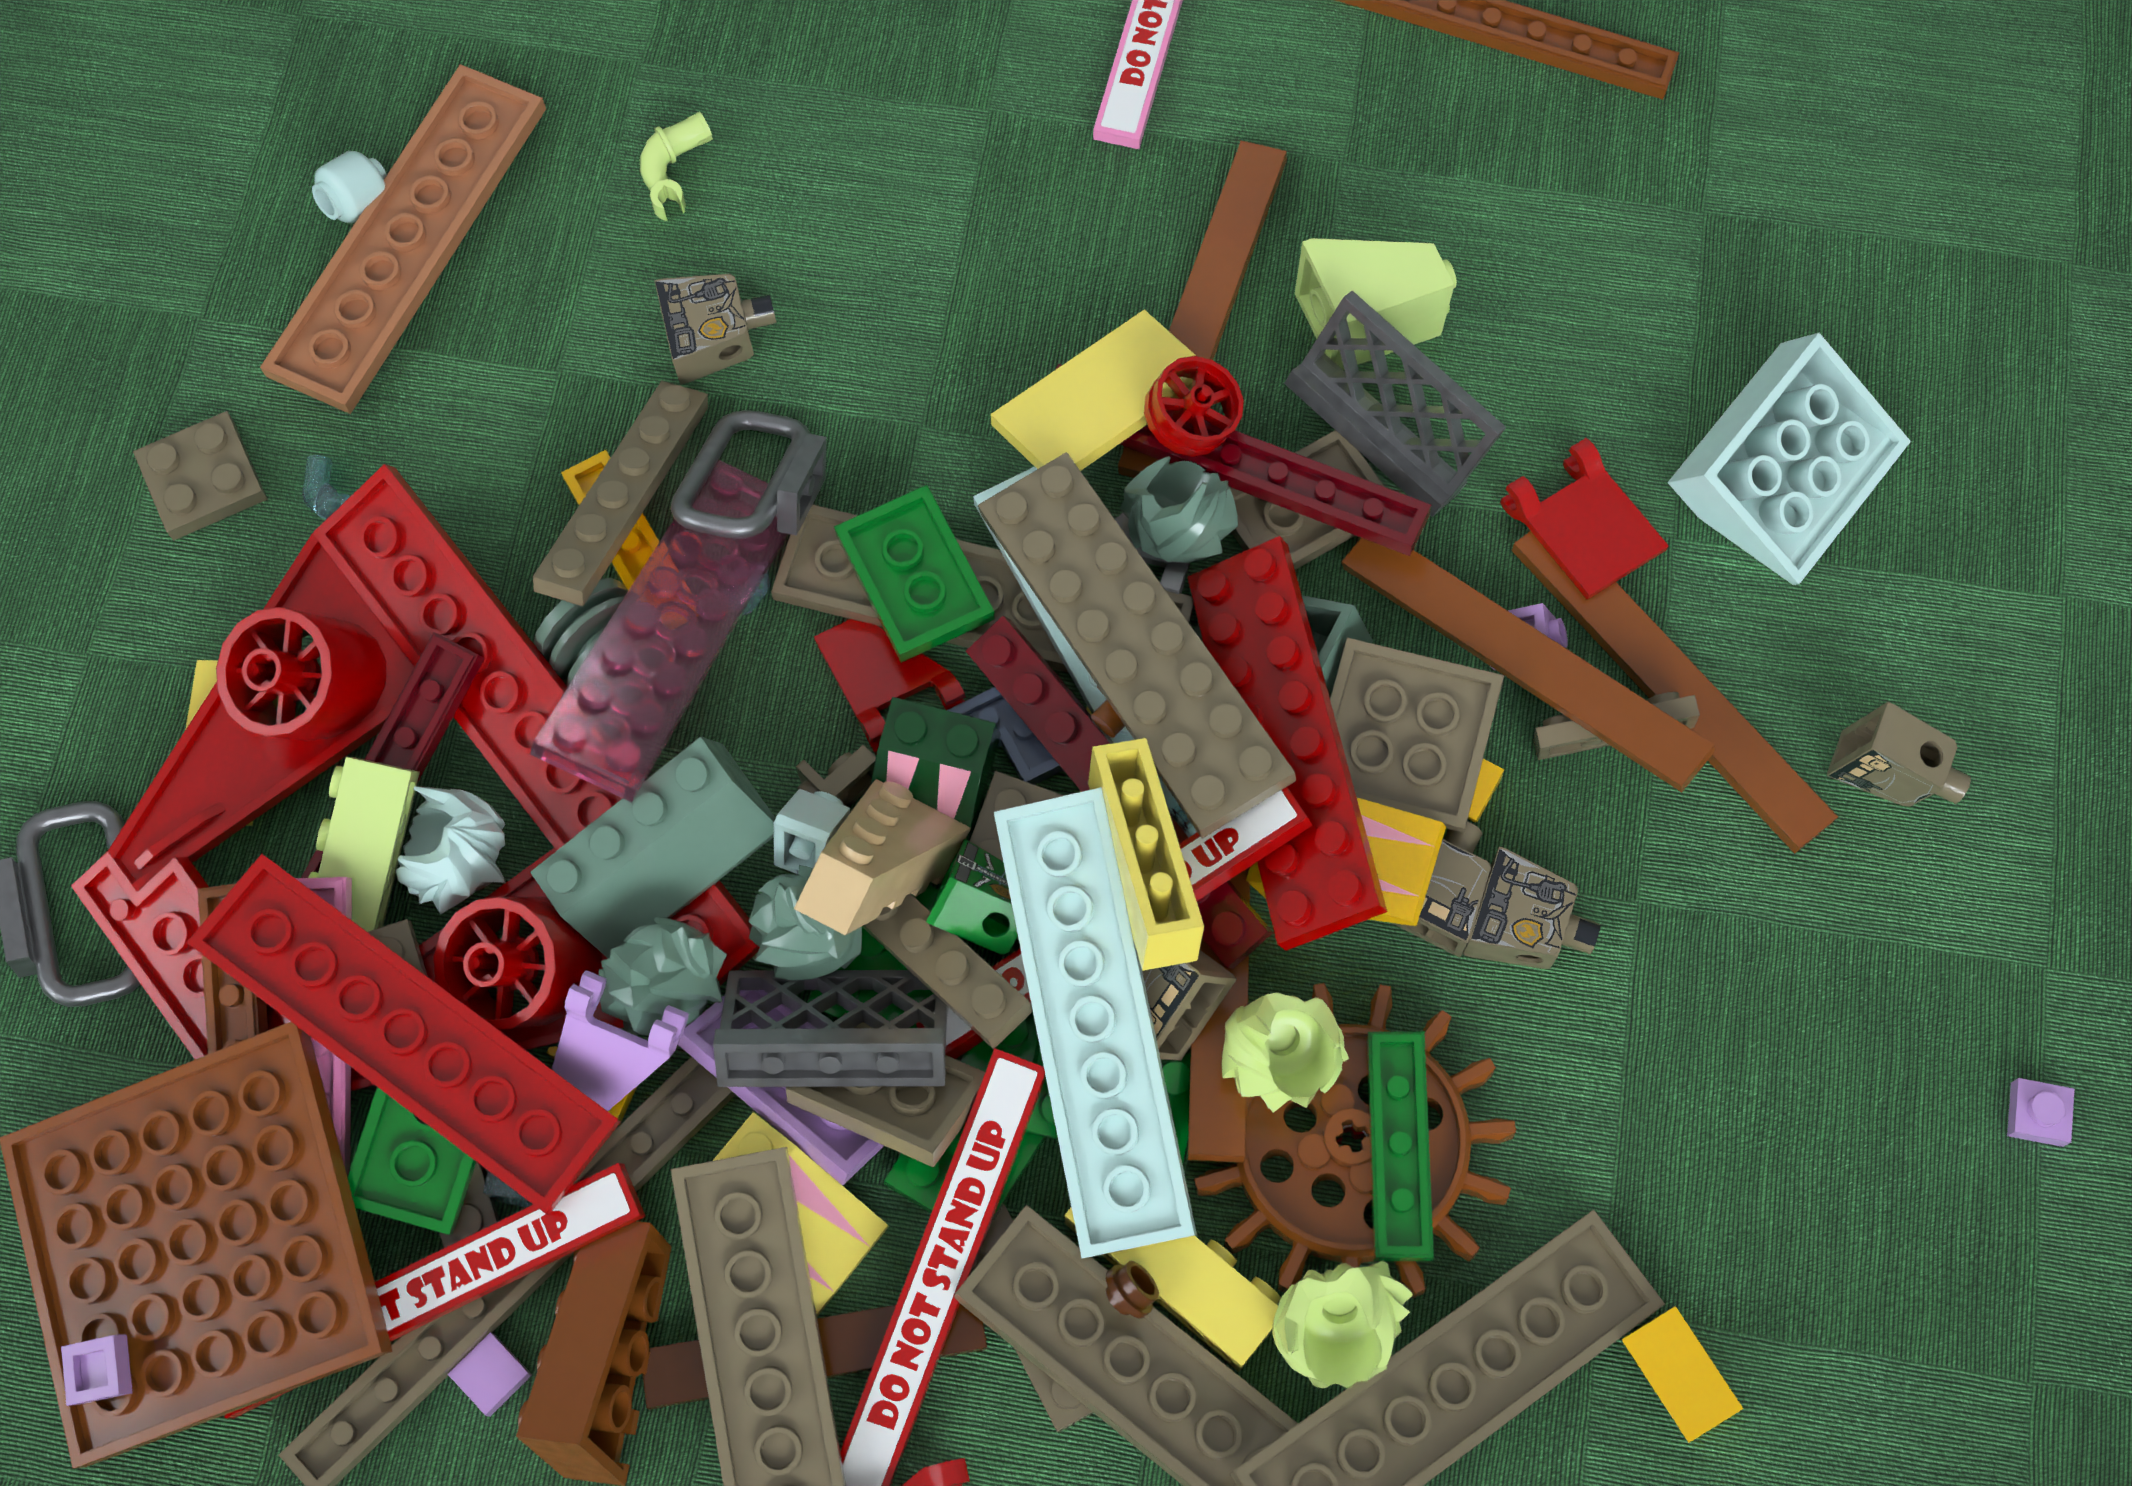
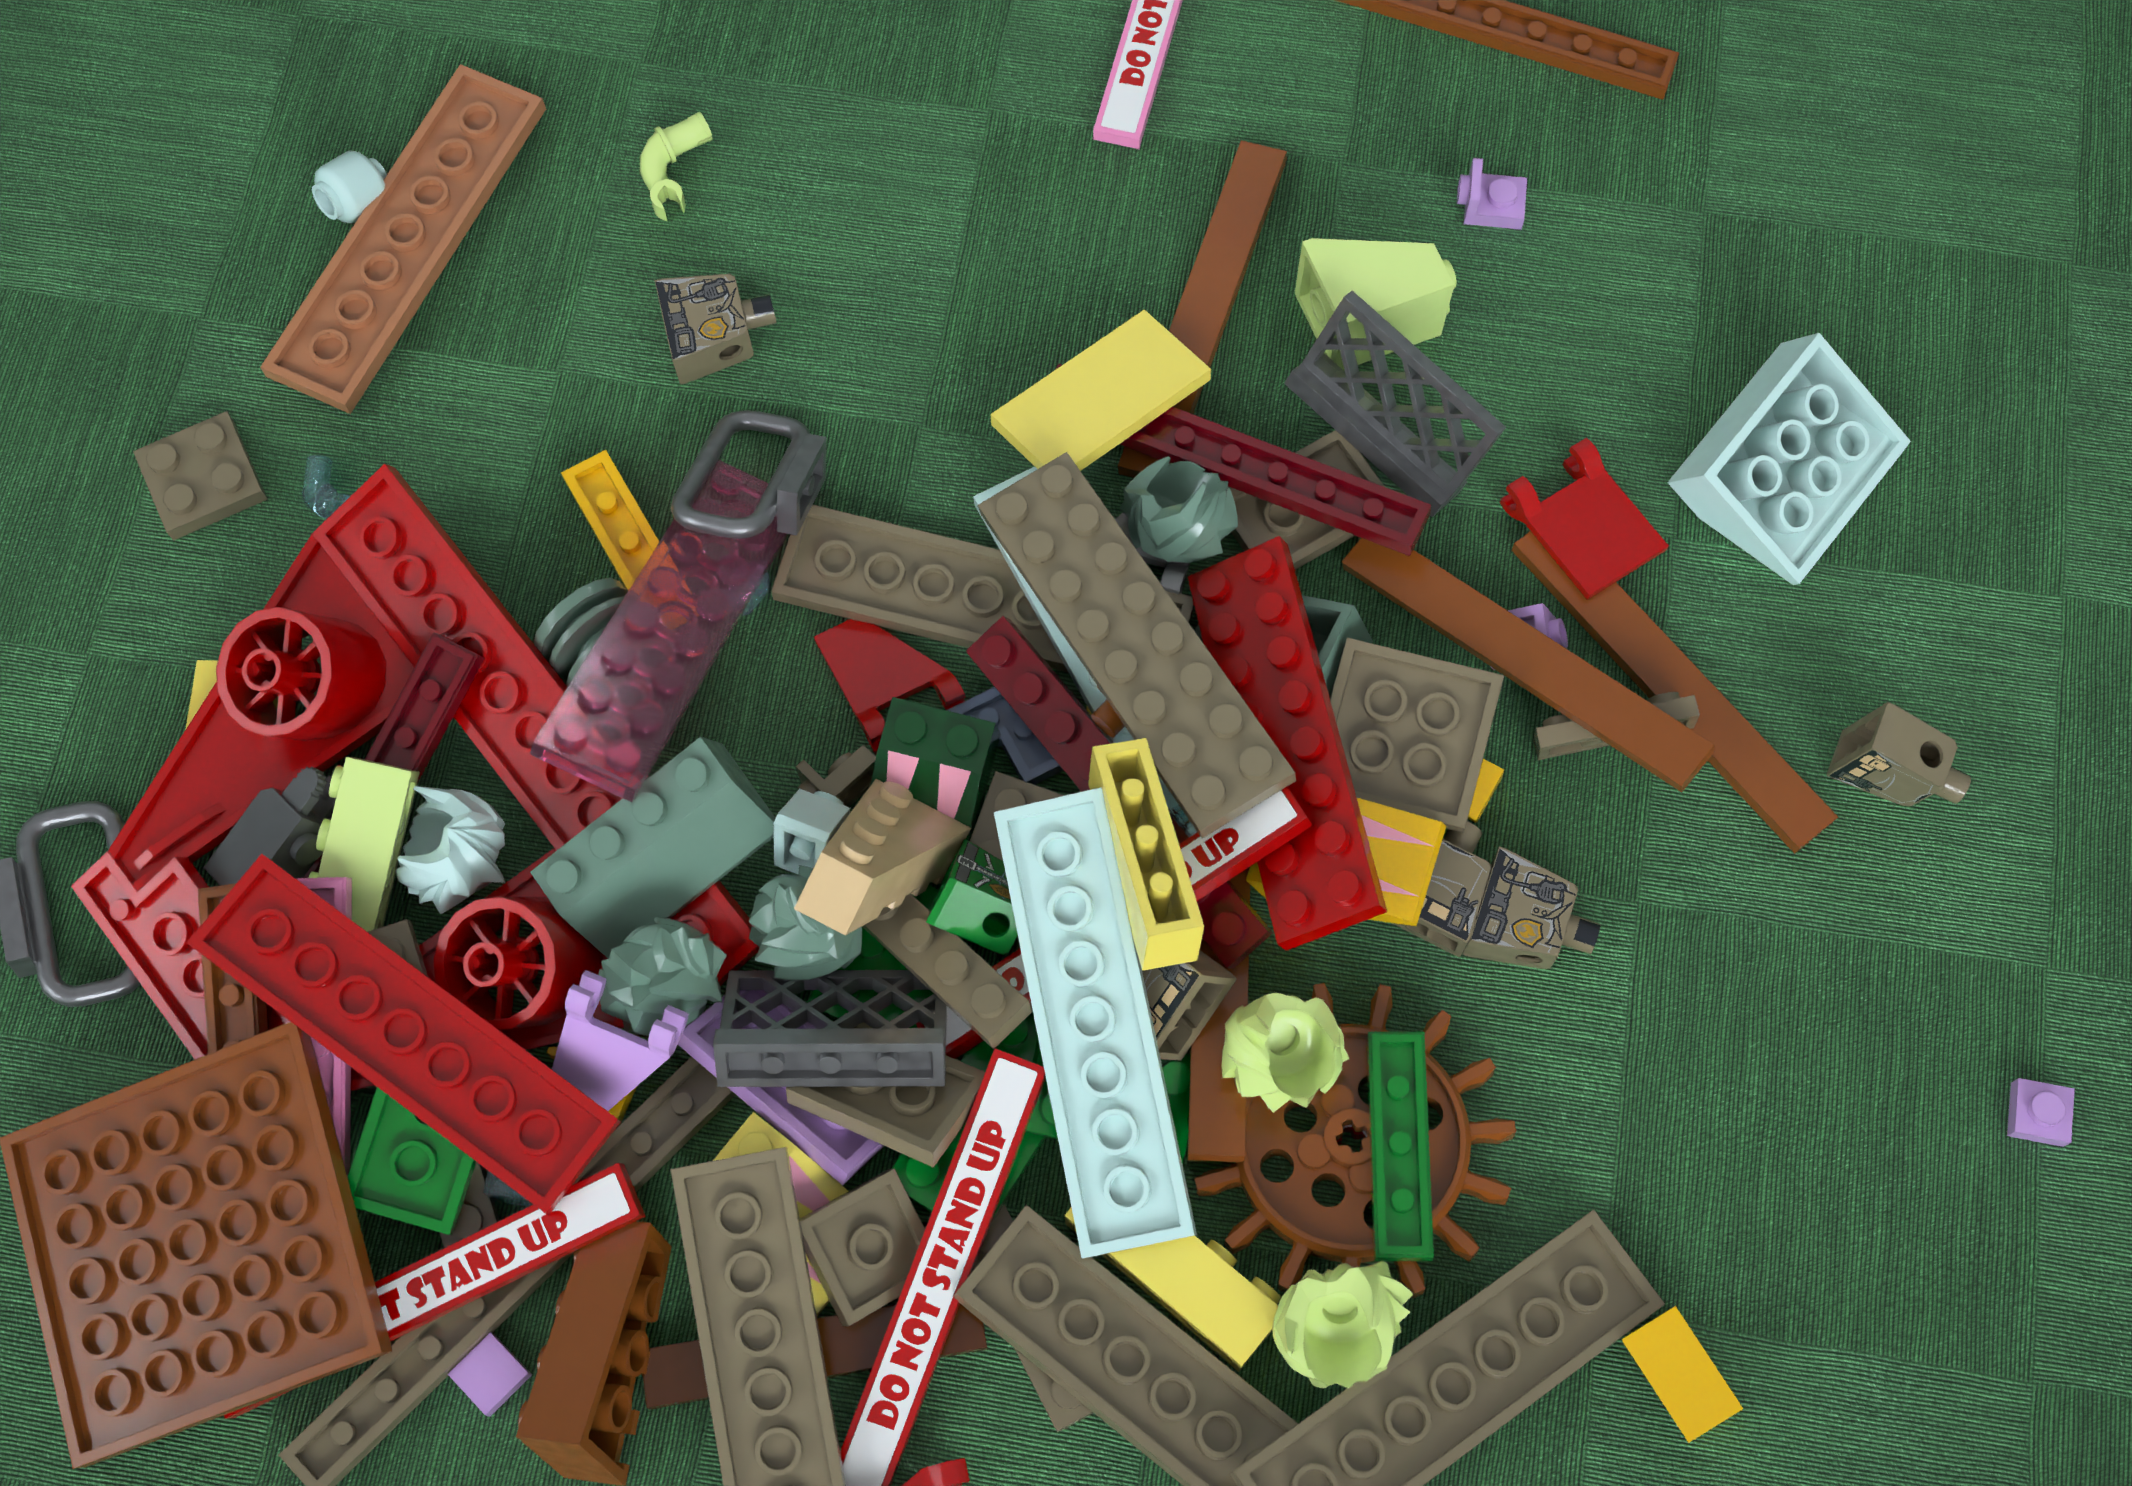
(96, 1369): lavender plate -> none
(278, 826): none -> dark grey hinge
(620, 494): dark tan plate -> none
(863, 1245): none -> dark tan plate
(914, 573): green plate -> none
(1131, 1289): reddish brown plate -> none
(1209, 386): red wheel -> none
(1492, 198): none -> lavender bracket

